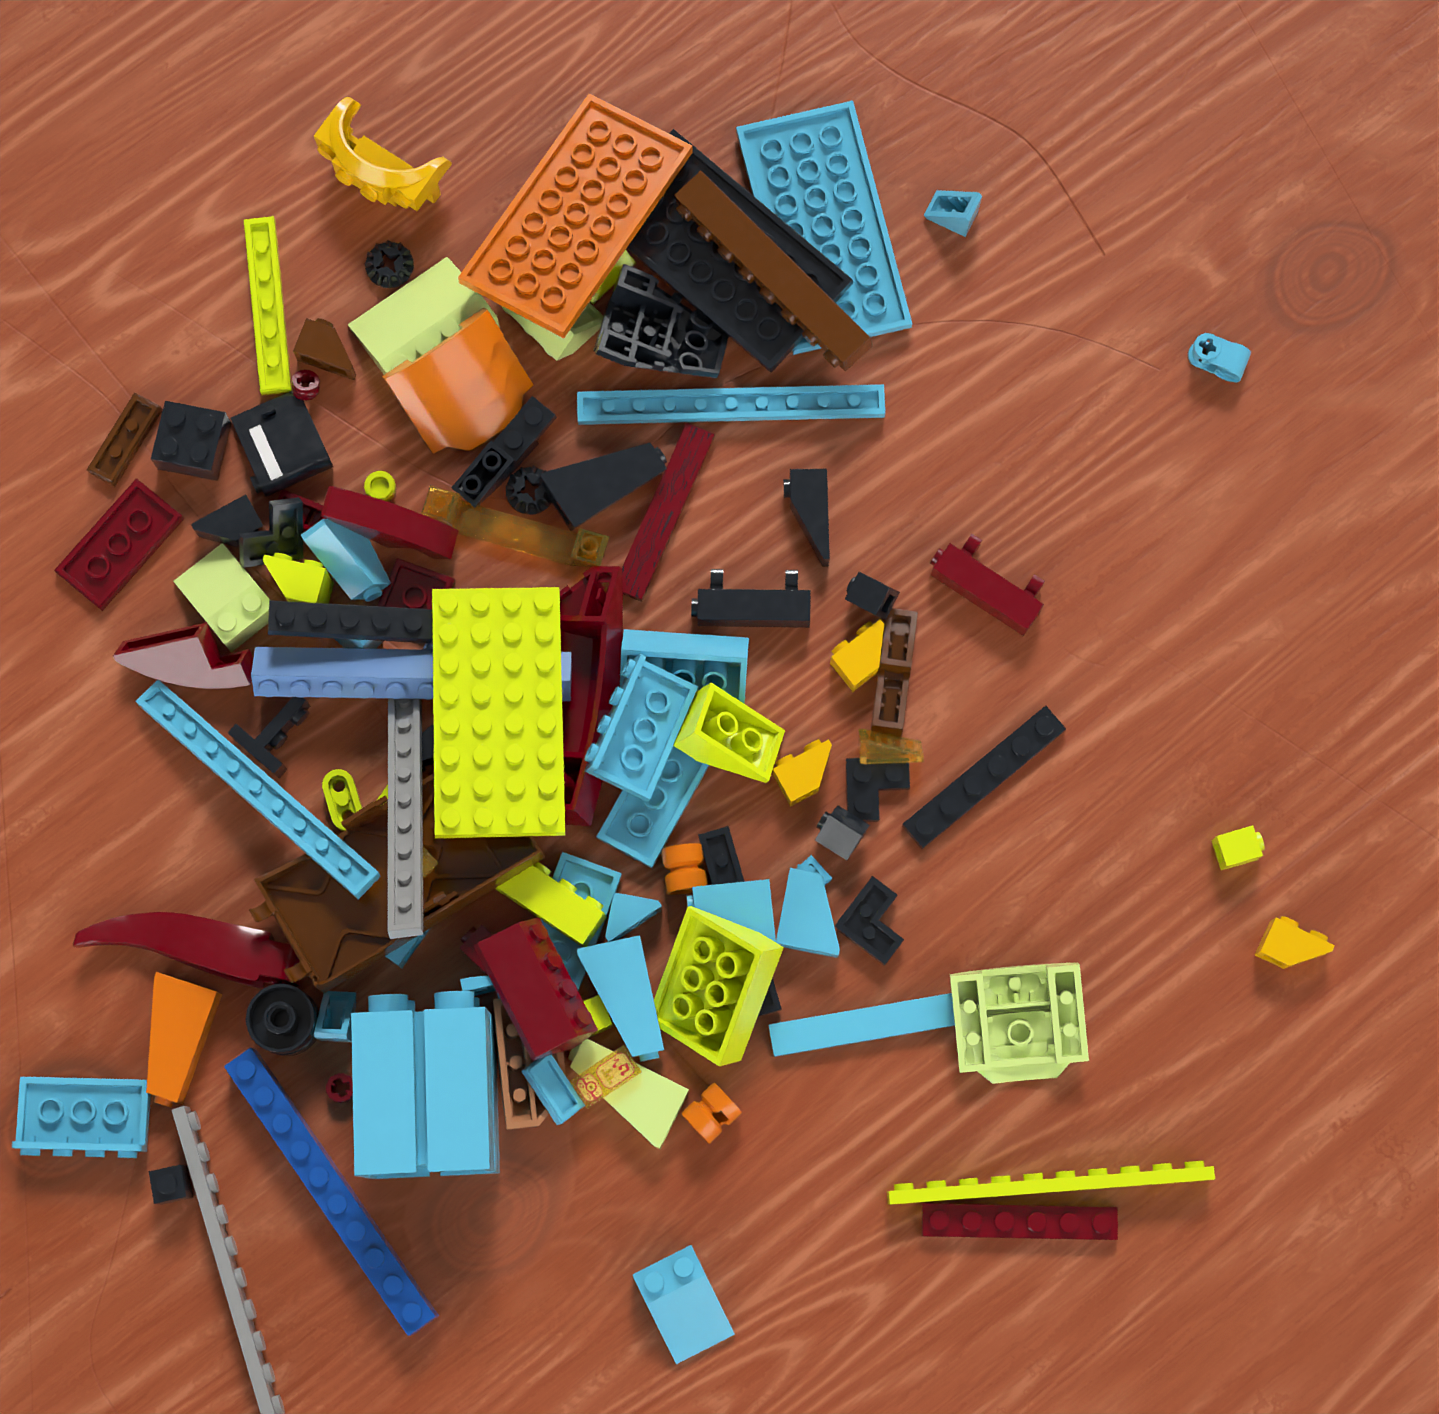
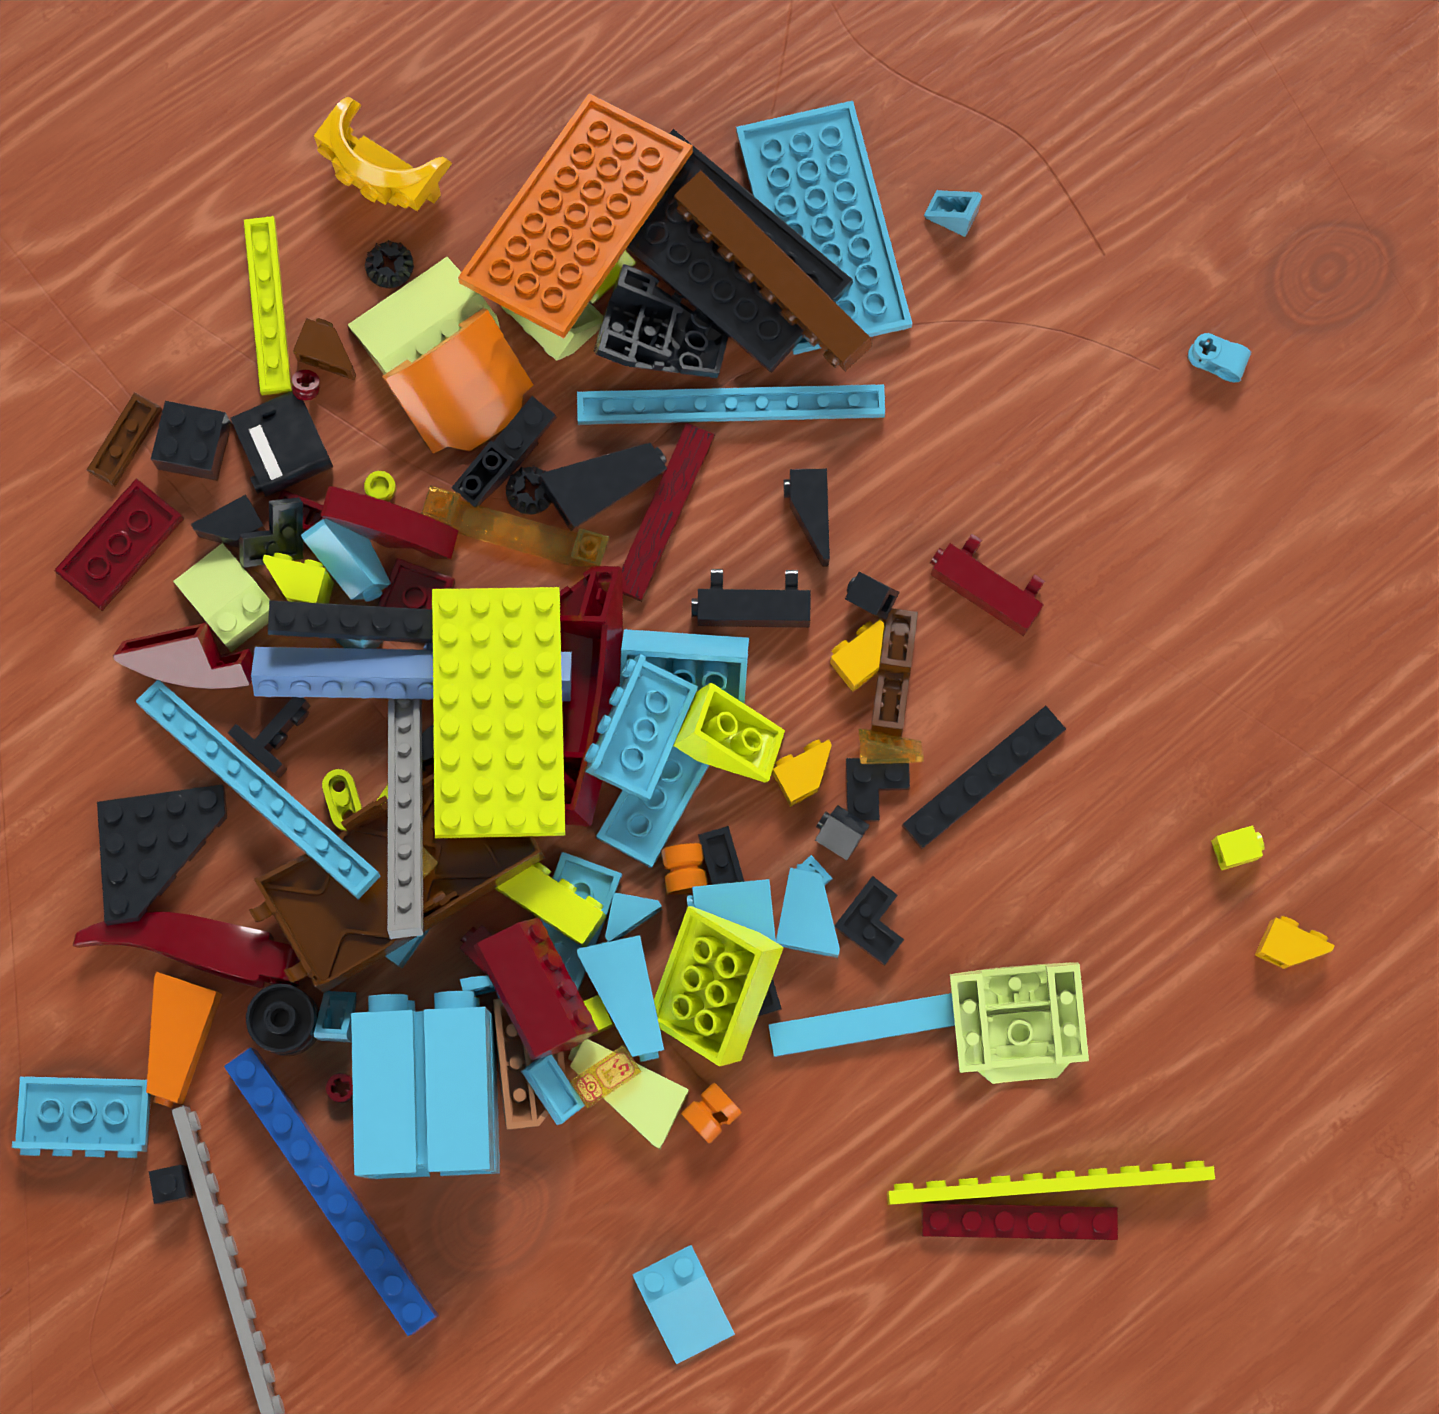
(148, 843): none -> black plate

